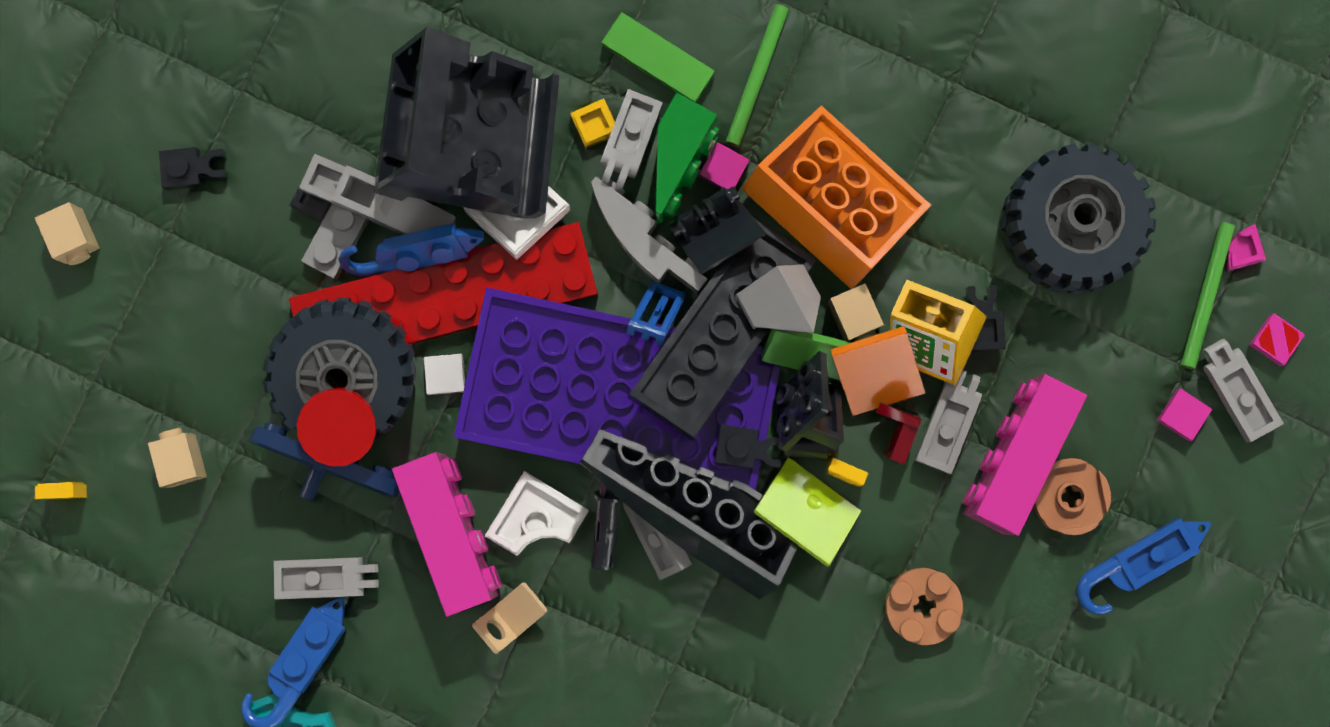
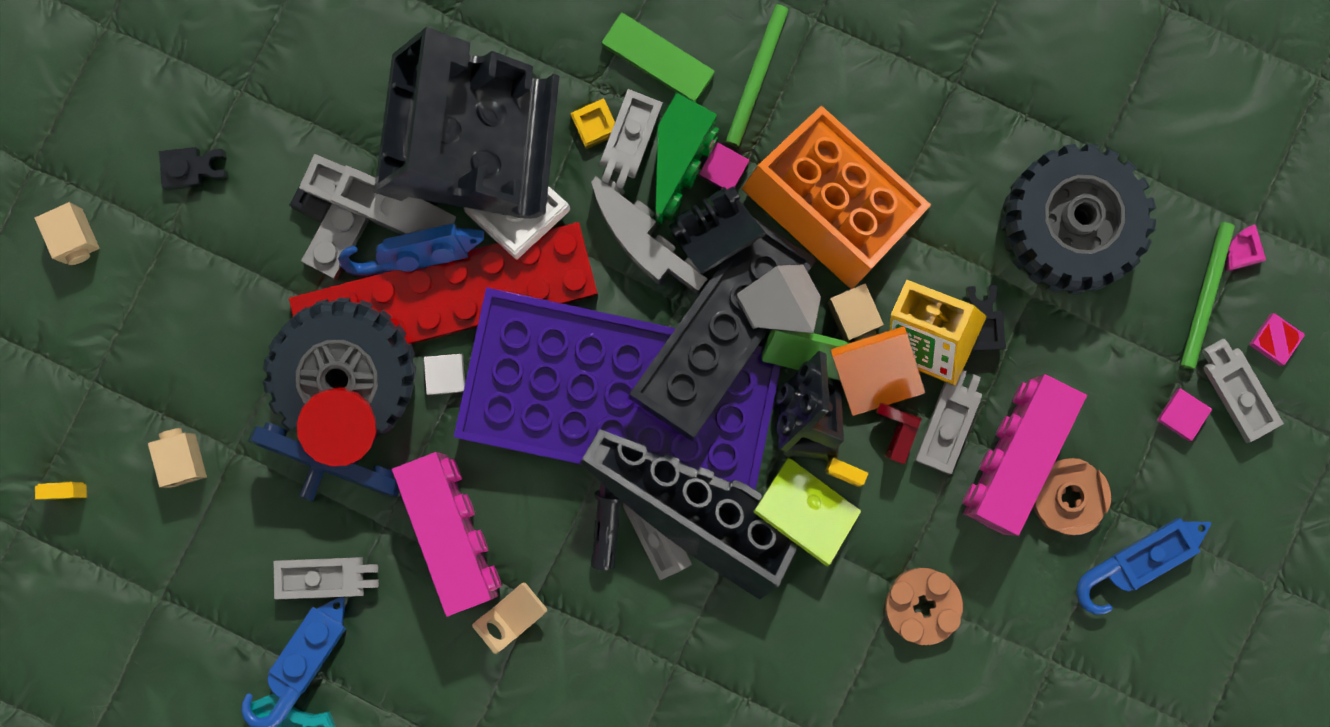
(535, 513): white tile -> none
(650, 328): blue tile -> none
(740, 447): black plate -> none

